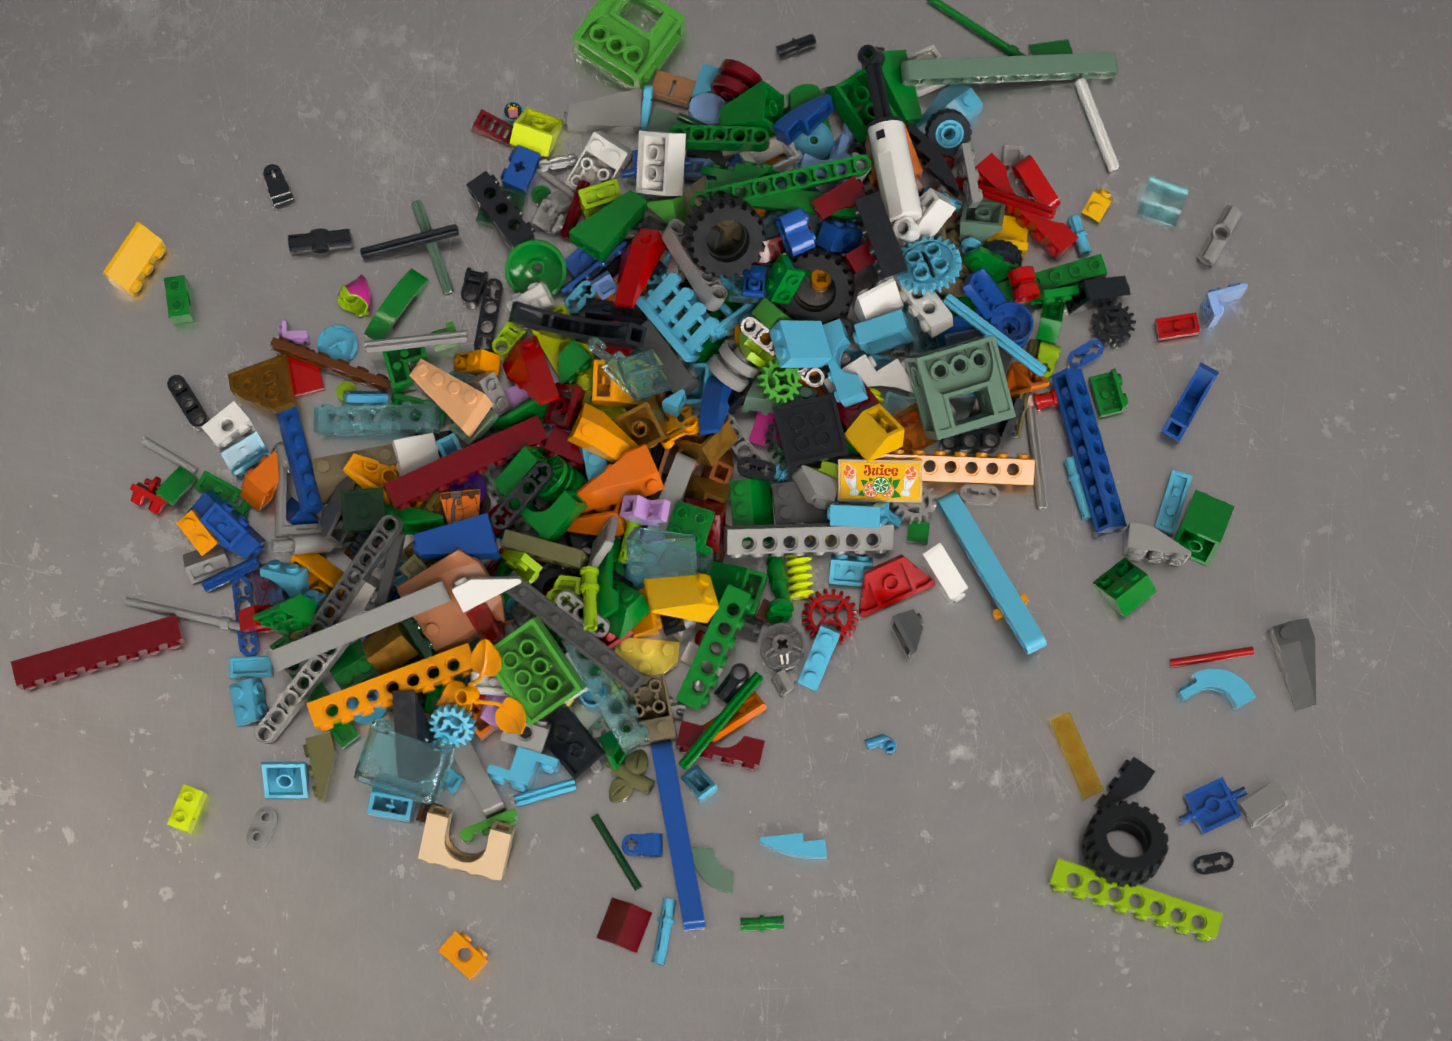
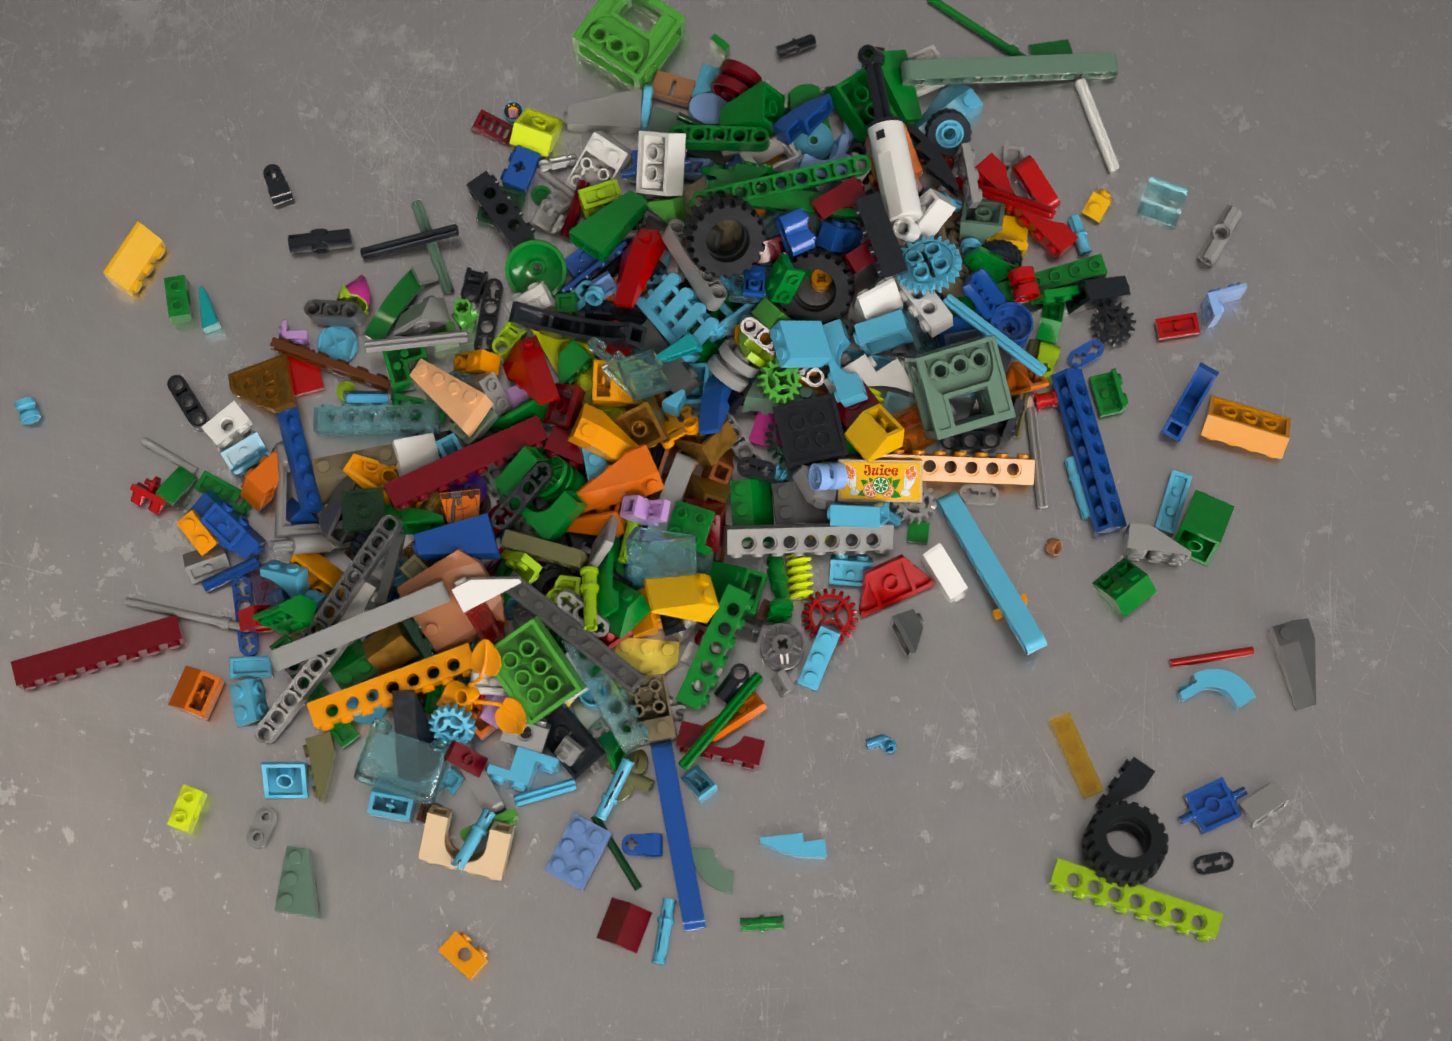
(27, 410): none -> medium azure wheel
(196, 692): none -> orange slope
(208, 316): none -> teal slope
(297, 884): none -> sand green wedge
(327, 309): none -> dark grey beam
(422, 317): none -> light grey slope
(424, 273): none -> light grey tile
(464, 315): none -> bright green piece
(465, 759): none -> dark red plate
(473, 839): none -> medium azure pin
(567, 303): none -> green tile
(568, 751): none -> light grey tile
(578, 851): none -> medium blue plate
(599, 293): none -> medium azure bush
(602, 811): none -> medium azure pin
(683, 347): none -> teal slope
(720, 45): none -> green tile
(827, 476): none -> light blue wheel
(1054, 546): none -> nougat hinge
(1246, 427): none -> light orange slope

